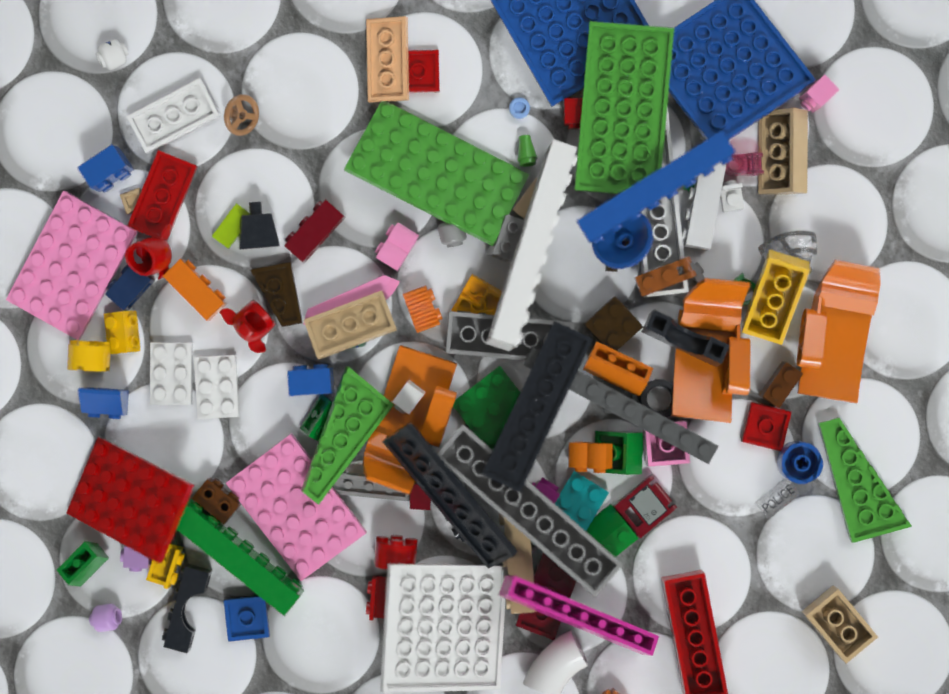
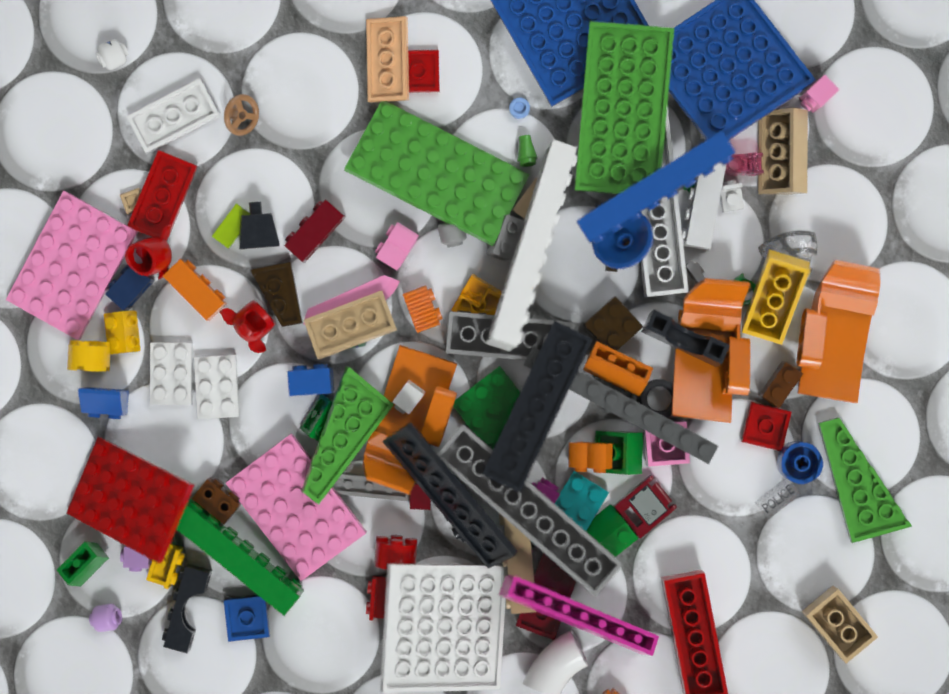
(106, 169): blue brick -> none
(572, 112): red brick -> none
(664, 276): dark orange plate -> none

